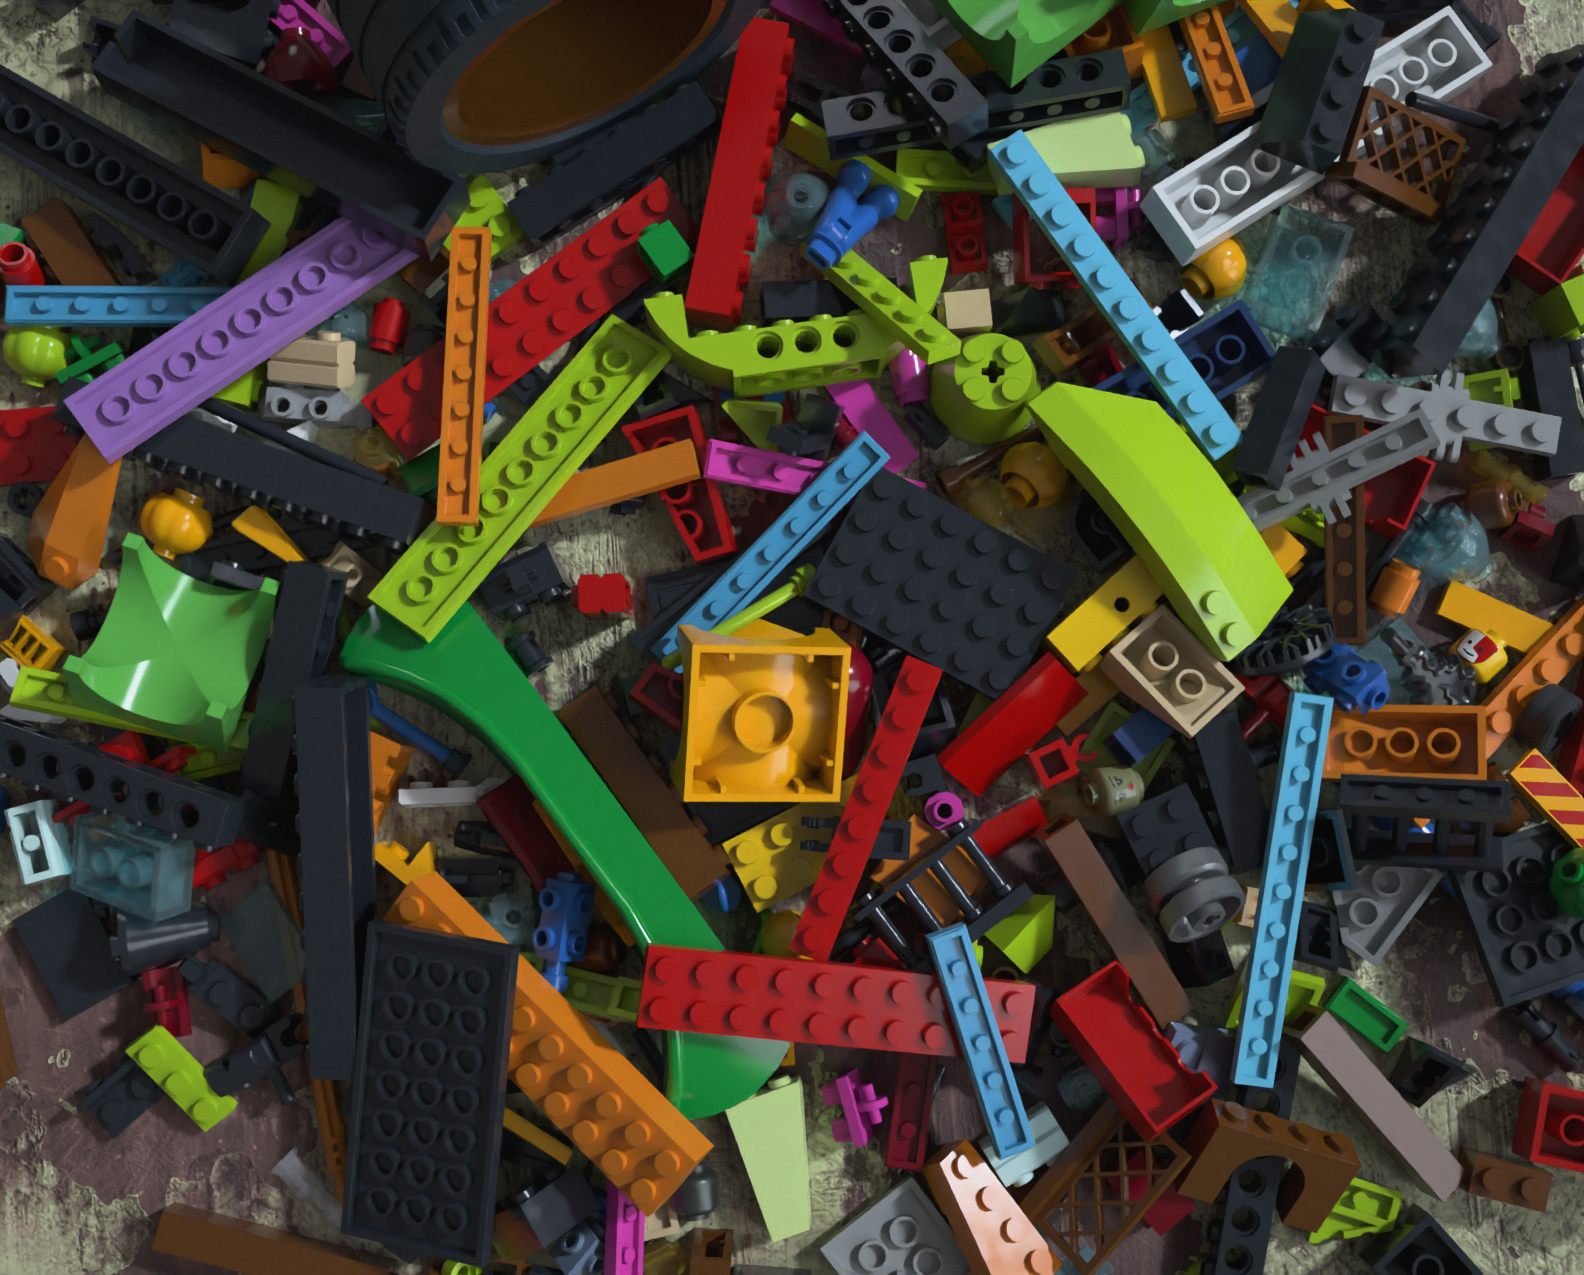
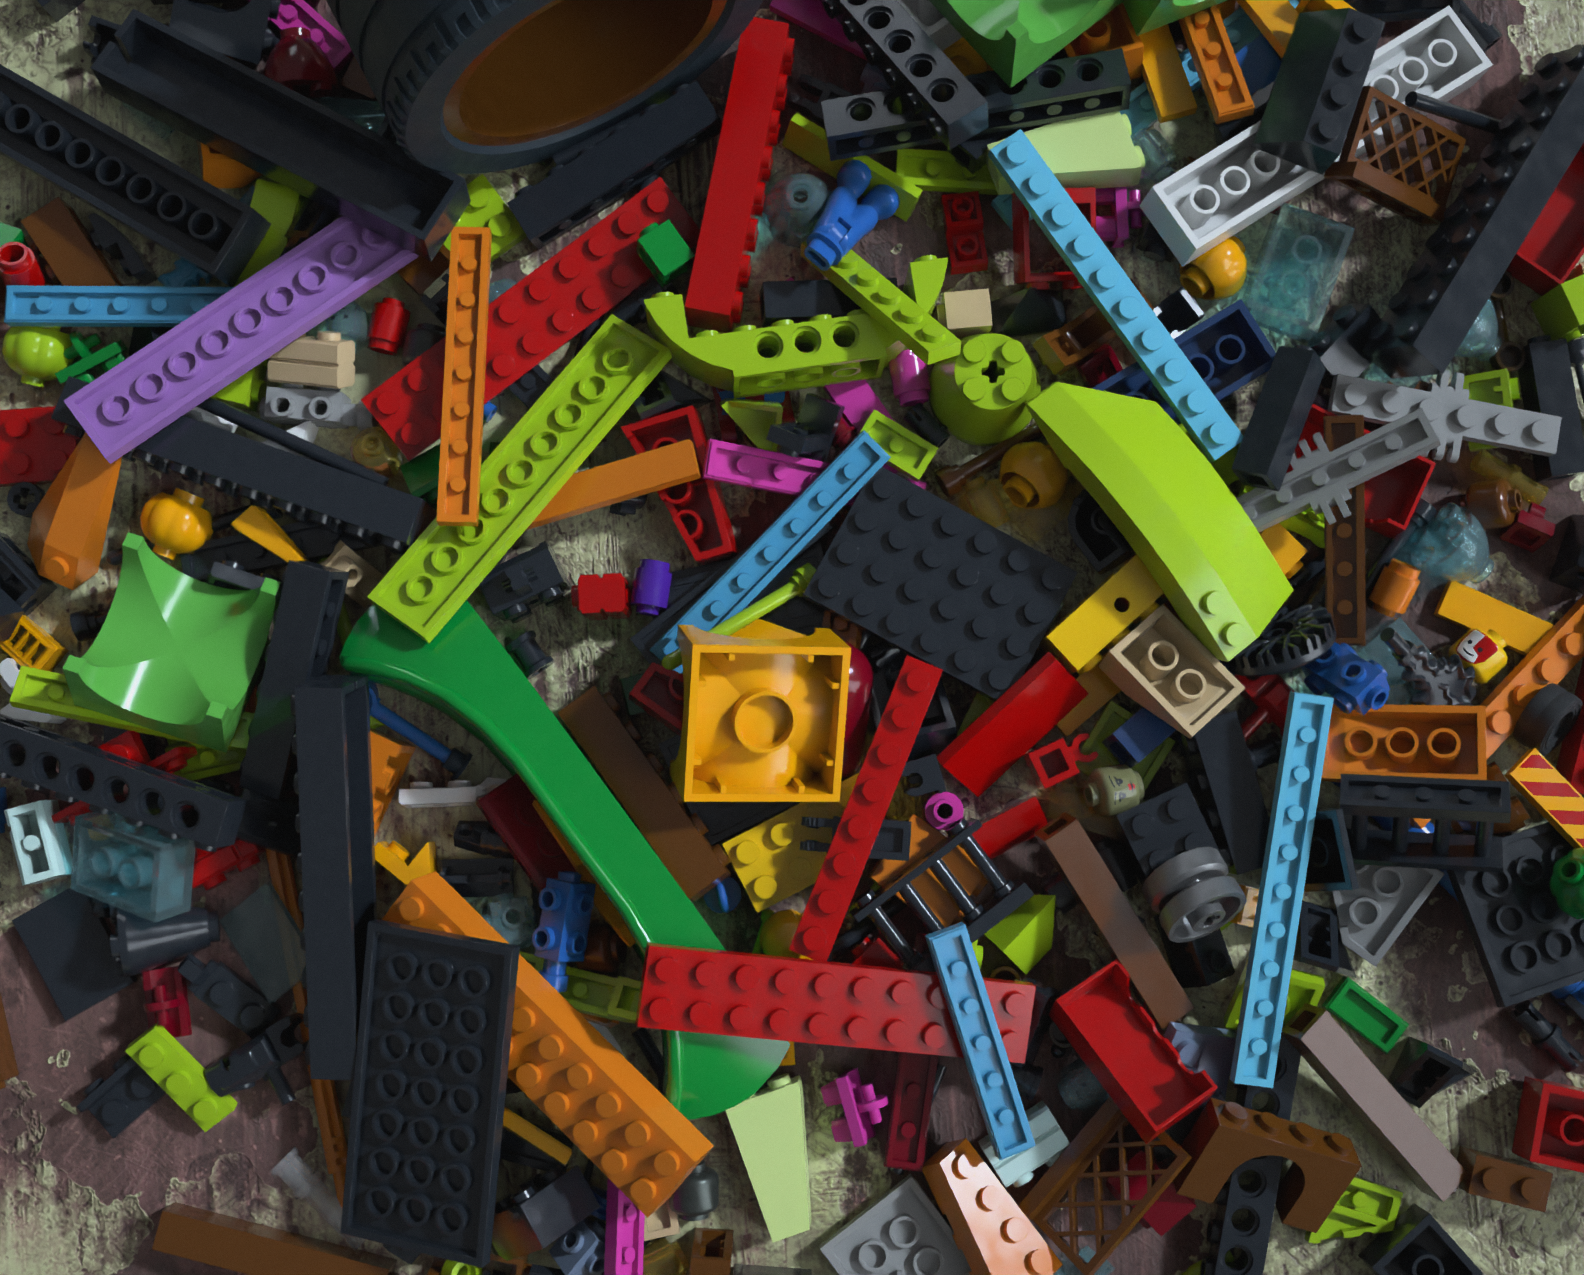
(651, 587): none -> dark purple brick
(907, 450): none -> lime plate

